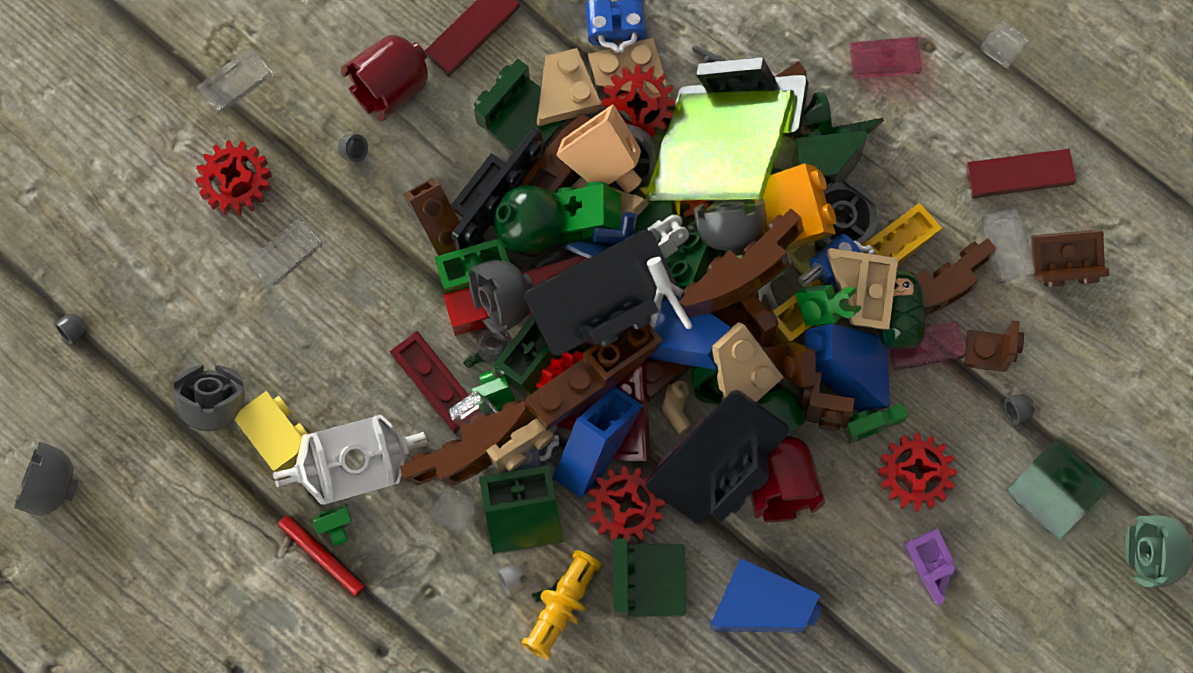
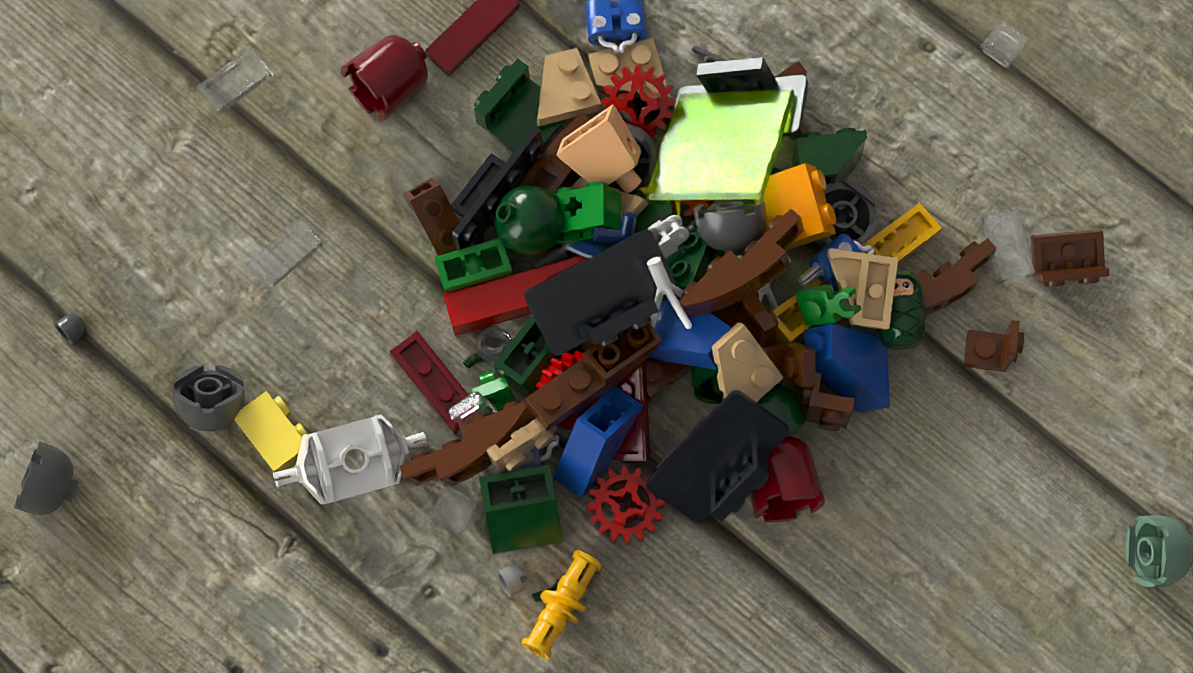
(226, 165): red gear -> none
(324, 558): red bar -> none
(333, 523): green tile -> none
(353, 147): dark grey hinge -> none
(501, 292): dark grey cylinder -> none
(648, 580): dark green bracket -> none
(673, 406): tan arm -> none
(764, 603): blue slope -> none
(800, 257): tan tile -> none
(819, 116): dark green hair -> none
(867, 424): green plate -> none
(885, 57): clear pink plate -> none
(902, 472): red gear -> none
(931, 562): medium lavender slope -> none
(939, 345): clear pink plate -> none
(1018, 408): dark grey hinge -> none
(1020, 173): dark red tile -> none
(1058, 489): clear green slope -> none

